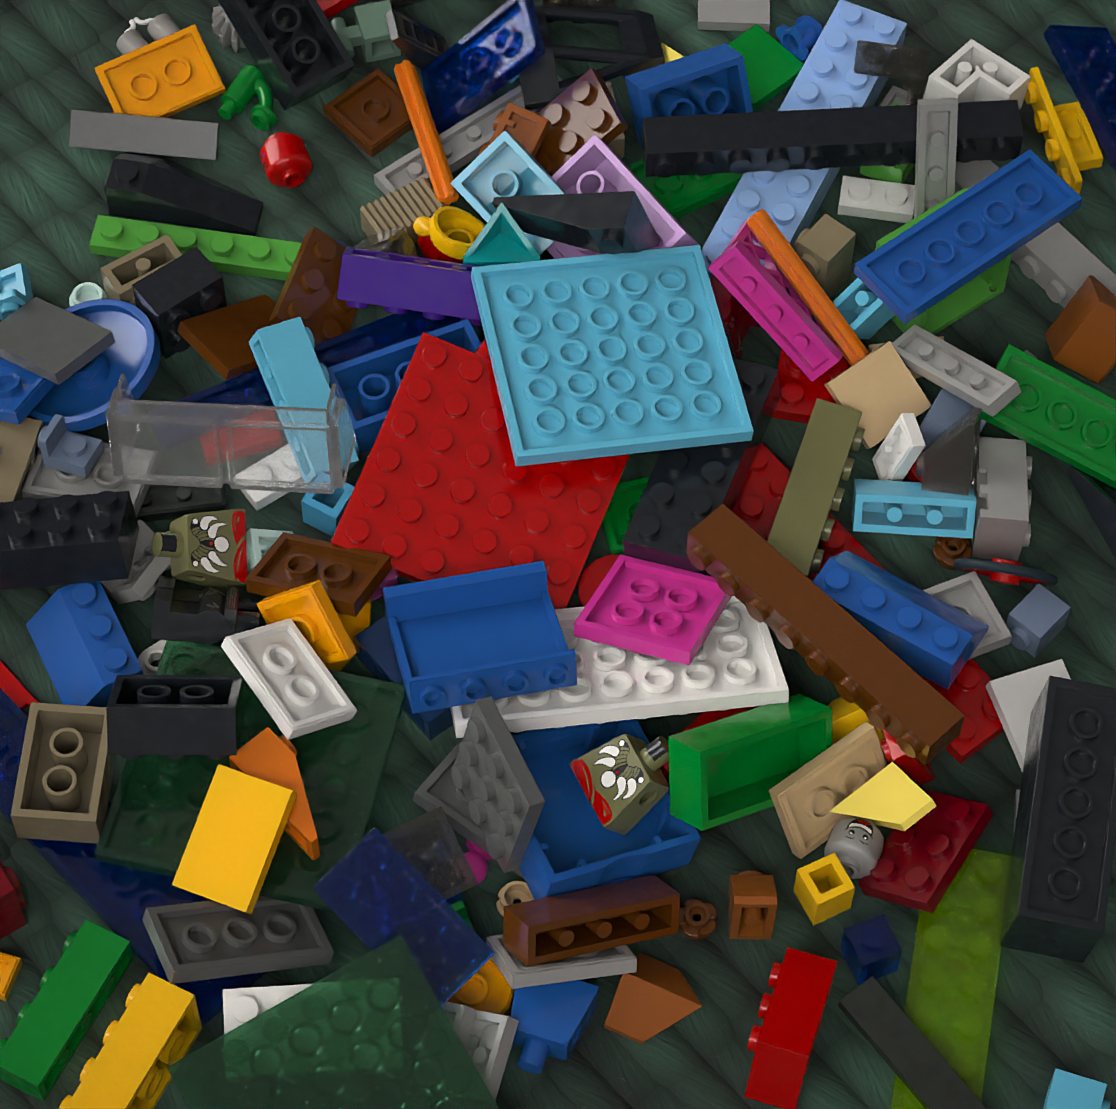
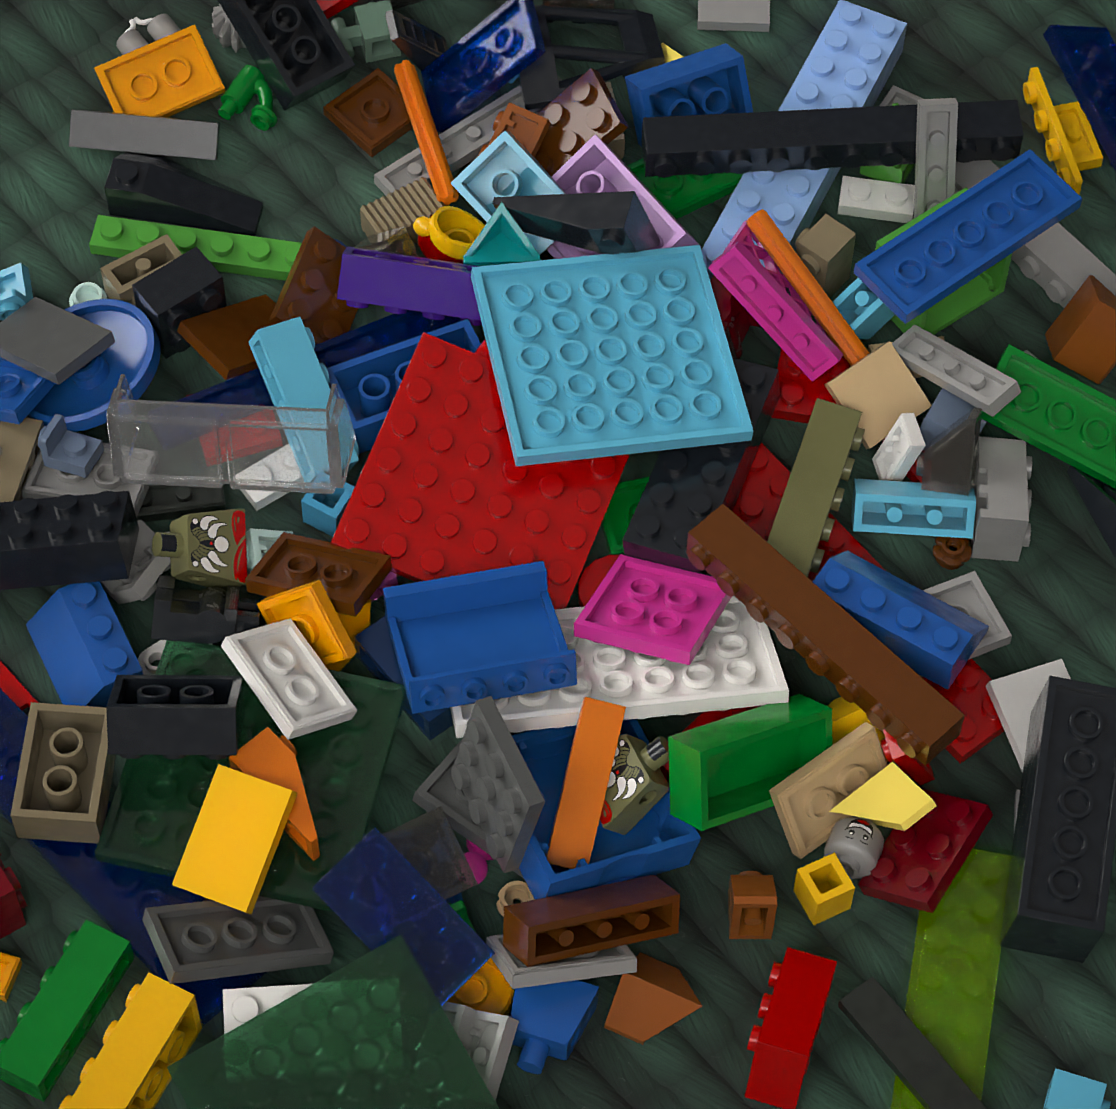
(285, 158): red head -> none
(585, 783): none -> orange tile
(701, 928): reddish brown plate -> none
(767, 65): green tile -> none
(800, 36): blue brick -> none
(871, 949): clear blue brick -> none
(895, 62): clear smoke bracket -> none
(977, 76): white brick -> none
(1005, 571): black wheel -> none
(1037, 620): sand blue brick -> none

